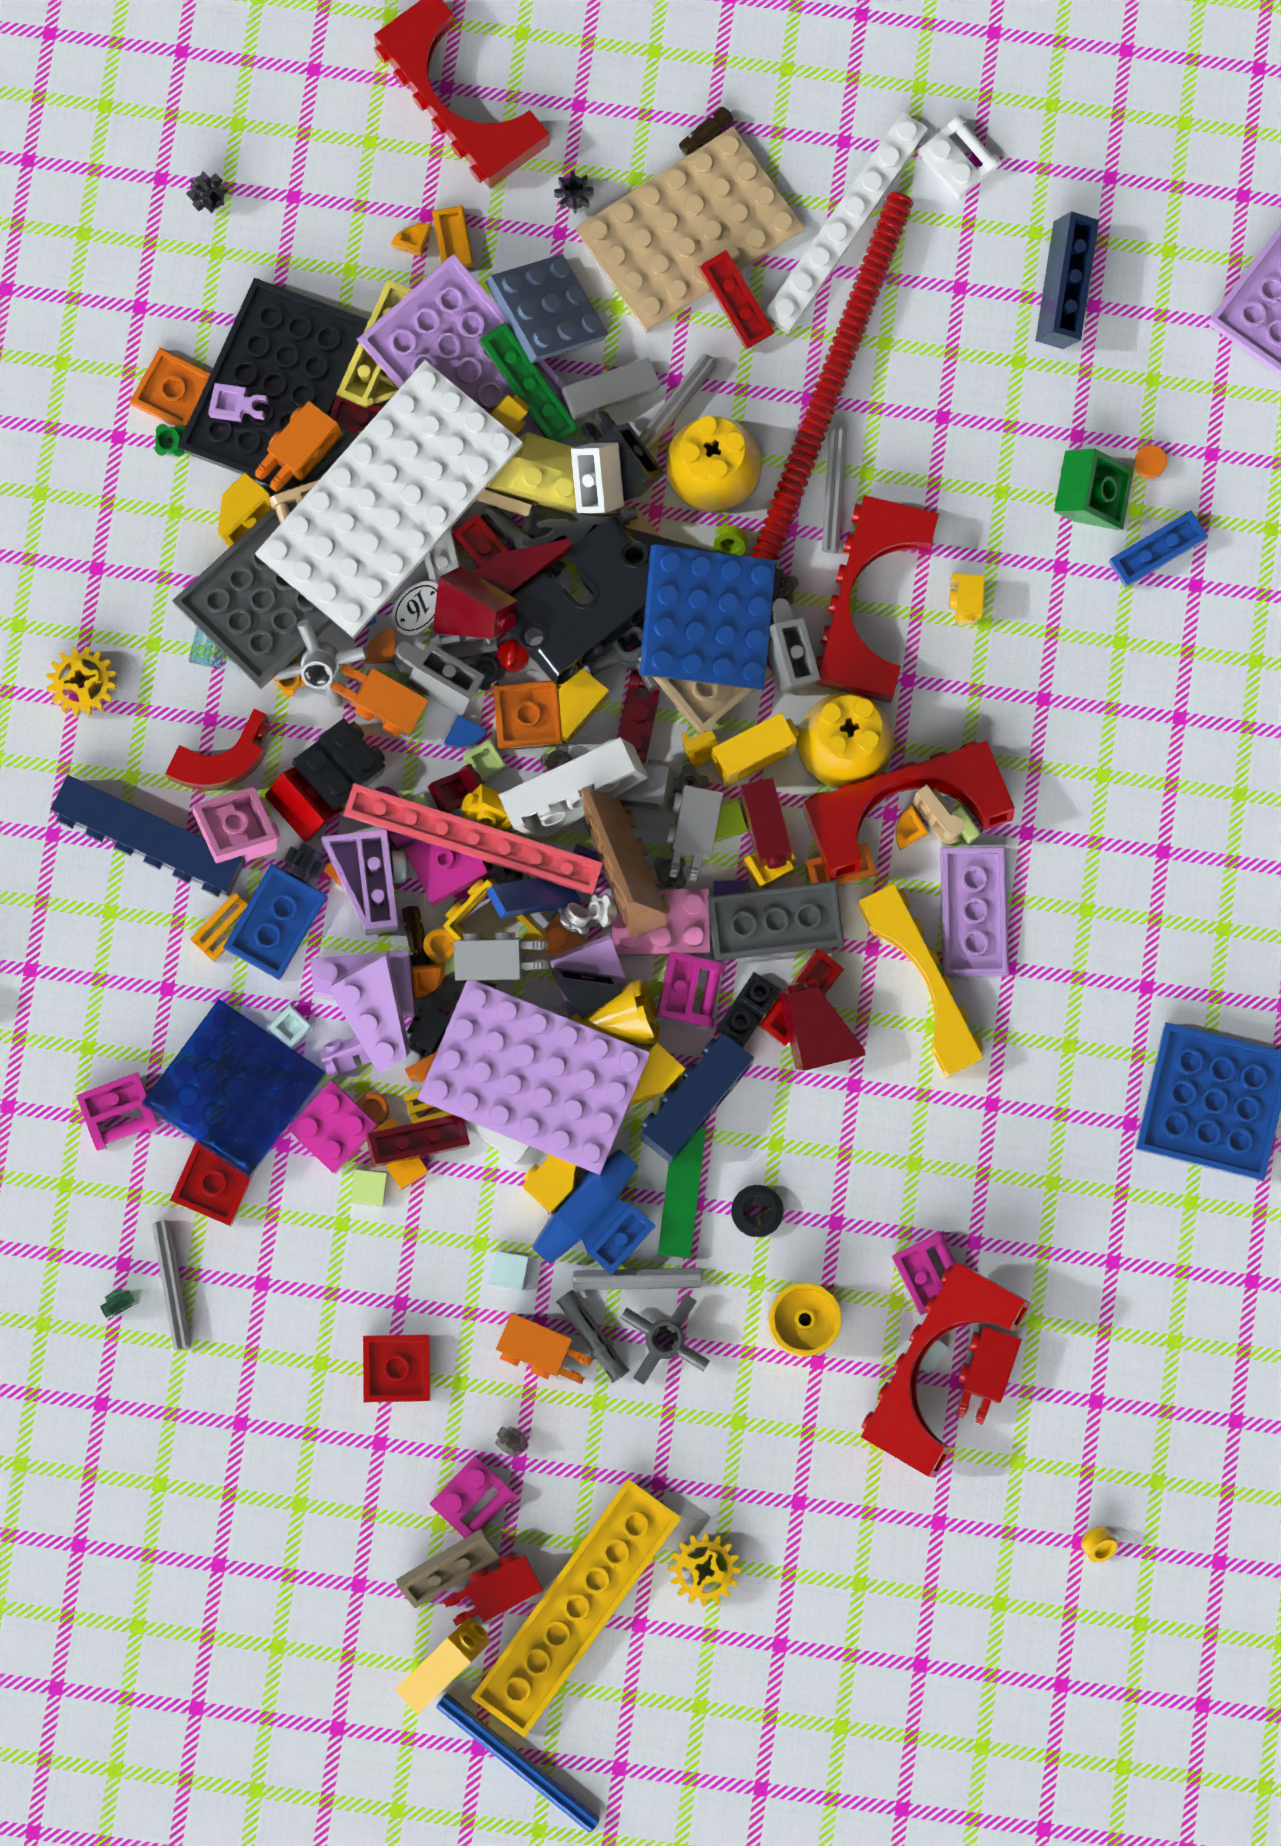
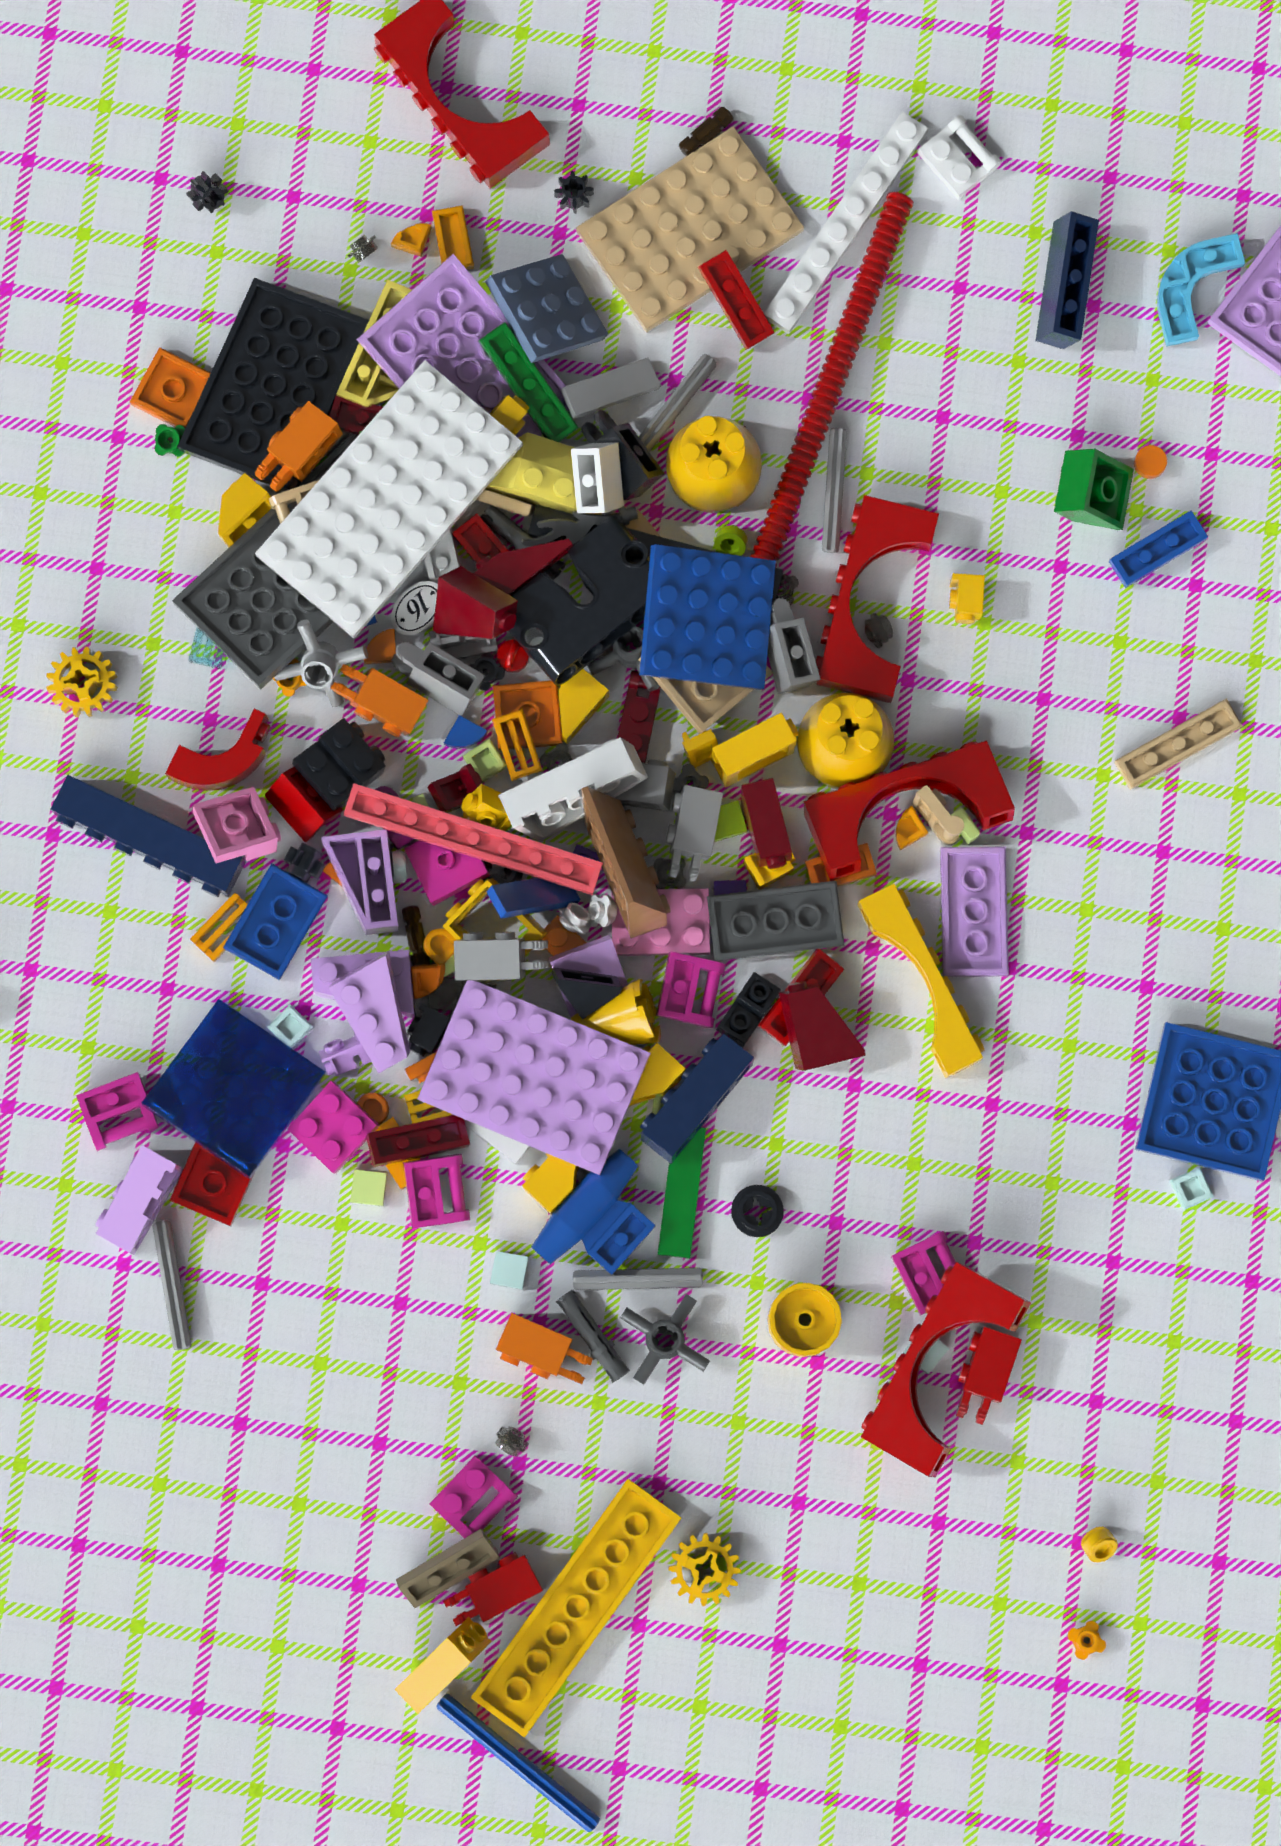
(118, 1302): clear green plate -> none
(138, 1200): none -> lavender wedge
(232, 402): lavender plate -> none
(363, 248): none -> clear smoke plate
(396, 1368): red plate -> none
(426, 1195): none -> dark pink plate
(508, 718): none -> light orange tile
(878, 629): none -> clear smoke plate
(1077, 1637): none -> light orange plate
(1178, 744): none -> tan tile
(1183, 274): none -> medium azure plate
(1191, 1188): none -> light aqua tile

